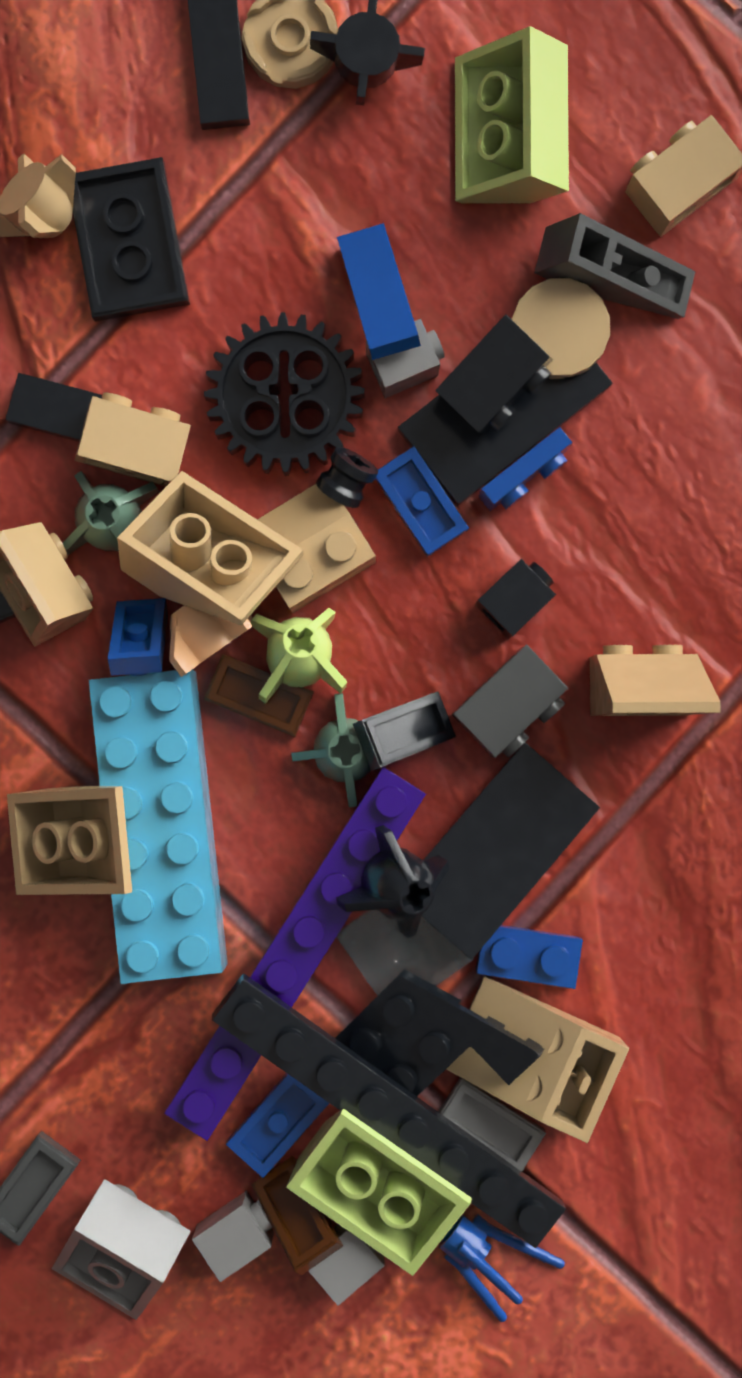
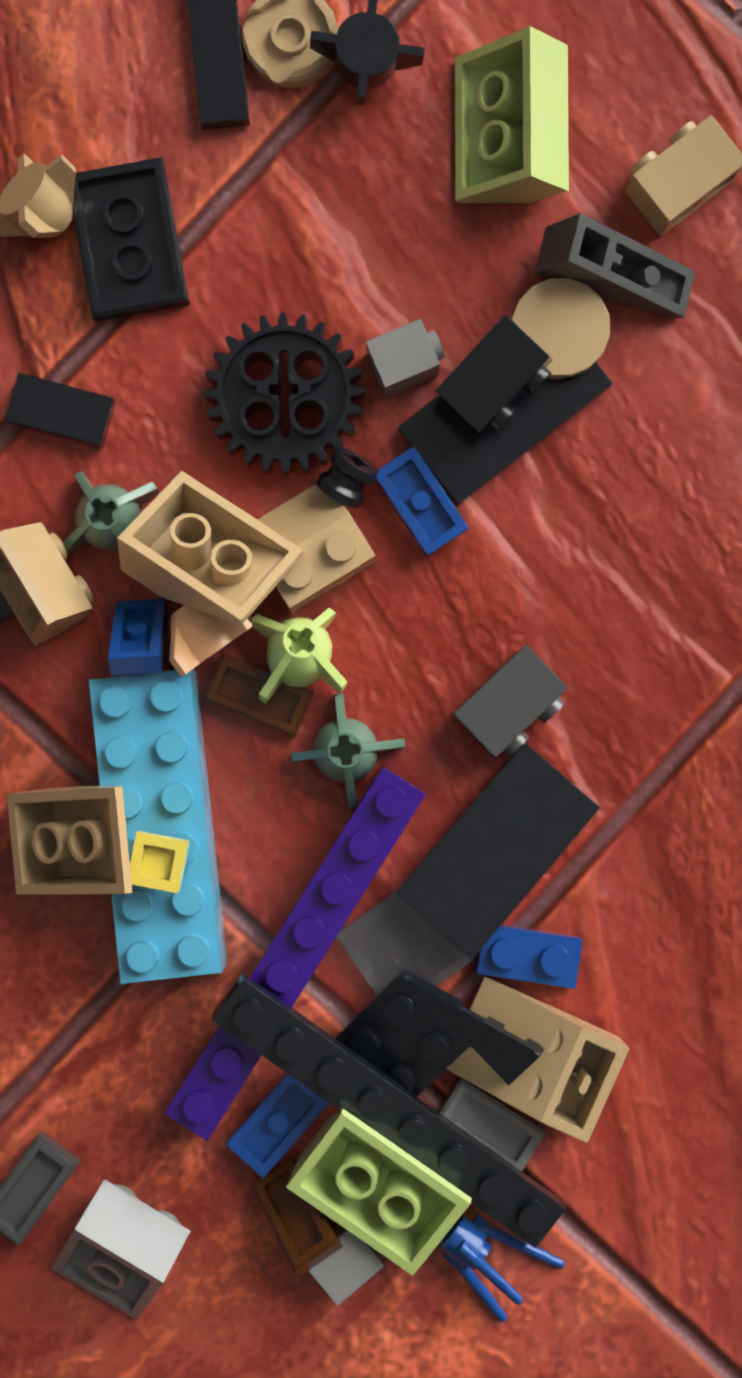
(132, 440): tan brick -> none
(158, 861): none -> light yellow plate
(234, 1235): light grey brick -> none
(378, 291): blue tile -> none
(396, 884): black piece -> none
(404, 730): tile -> none
(516, 597): black brick -> none
(542, 459): blue plate -> none
(650, 683): tan slope -> none

